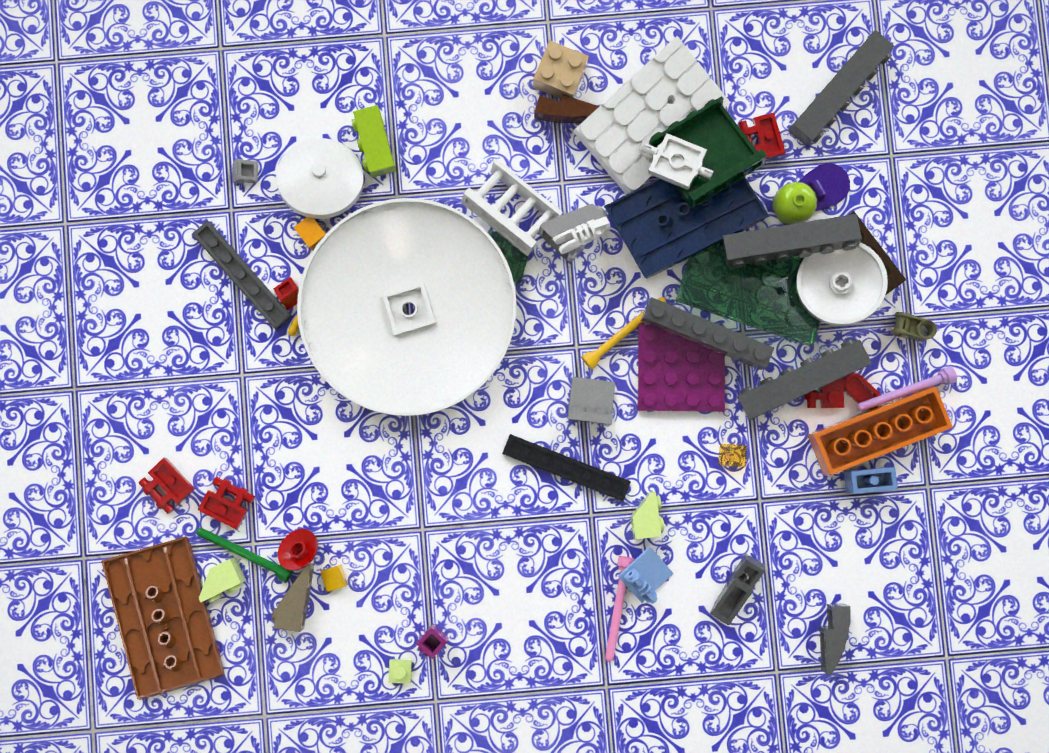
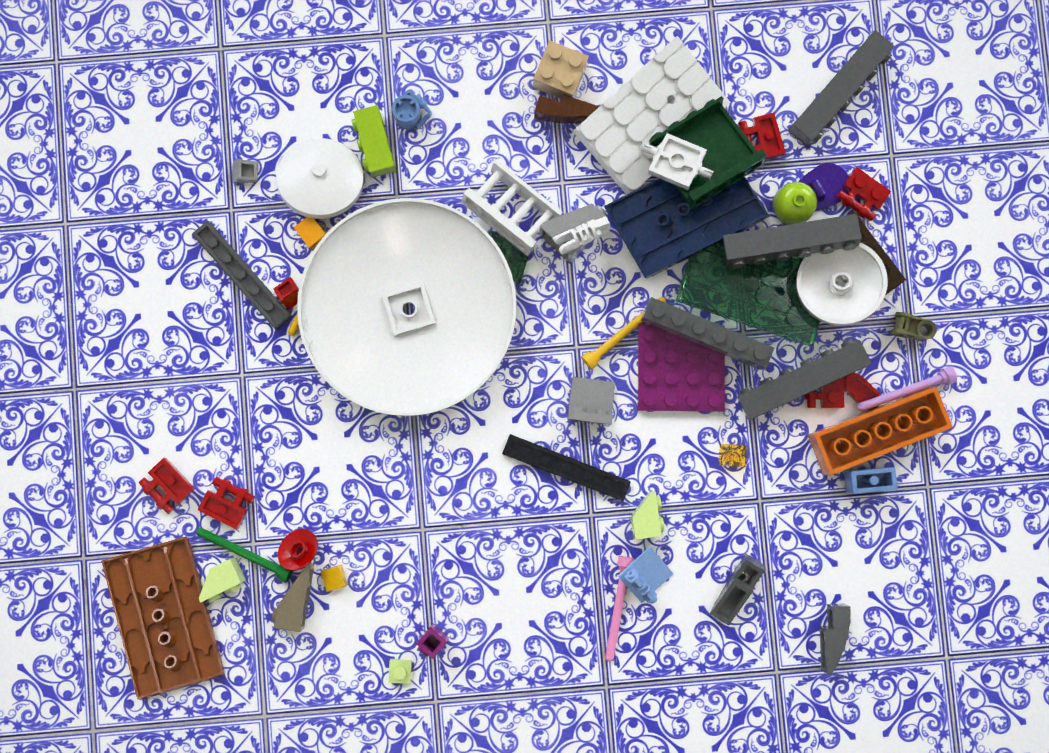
(407, 111): none -> medium blue piece
(866, 189): none -> red plate

